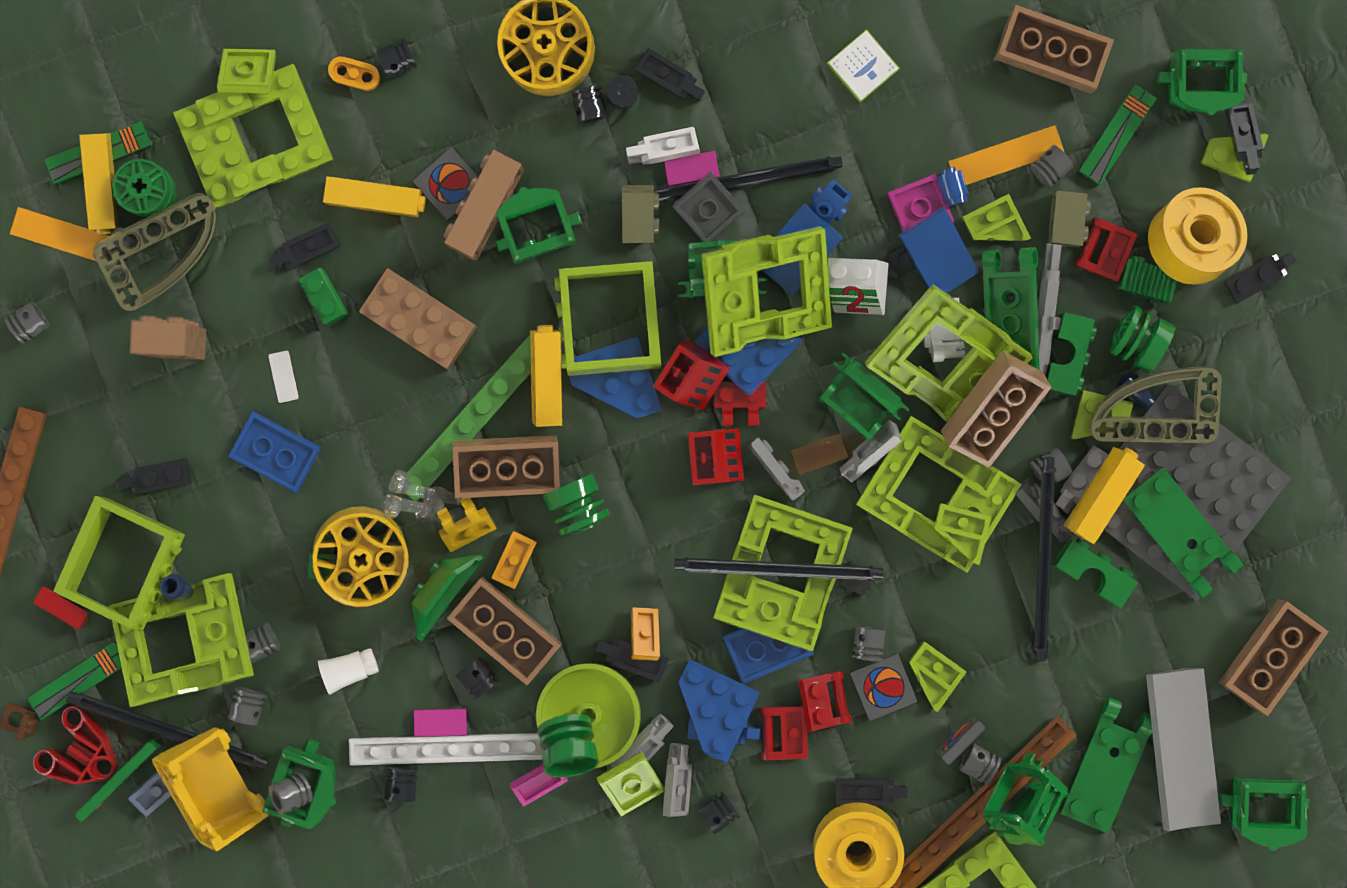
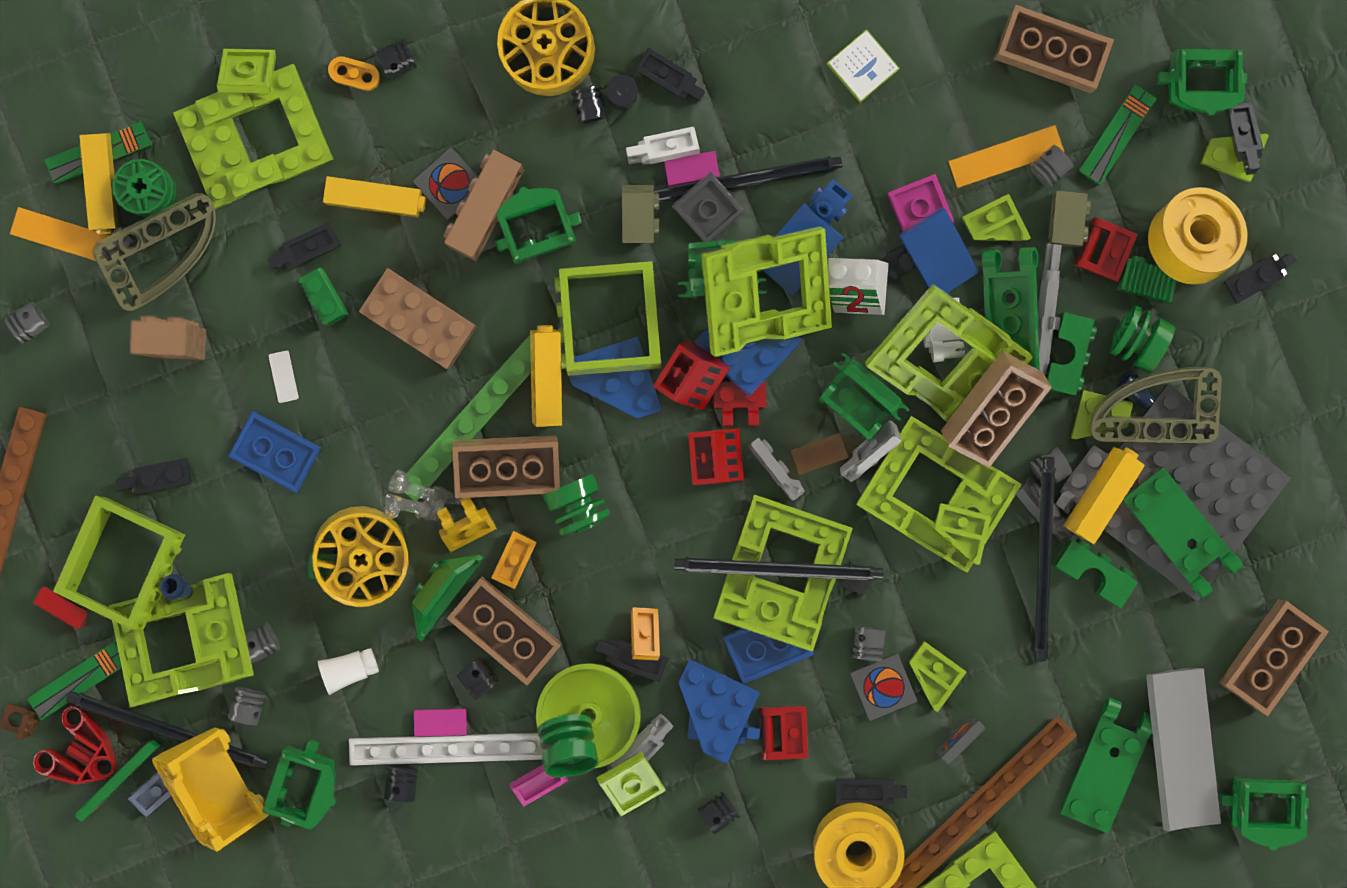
(290, 793): dark grey piece -> none
(677, 781): light grey hinge -> none
(817, 701): red plate -> none
(953, 186): blue brick -> none
(979, 763): dark grey piece -> none
(1034, 810): green animal -> none

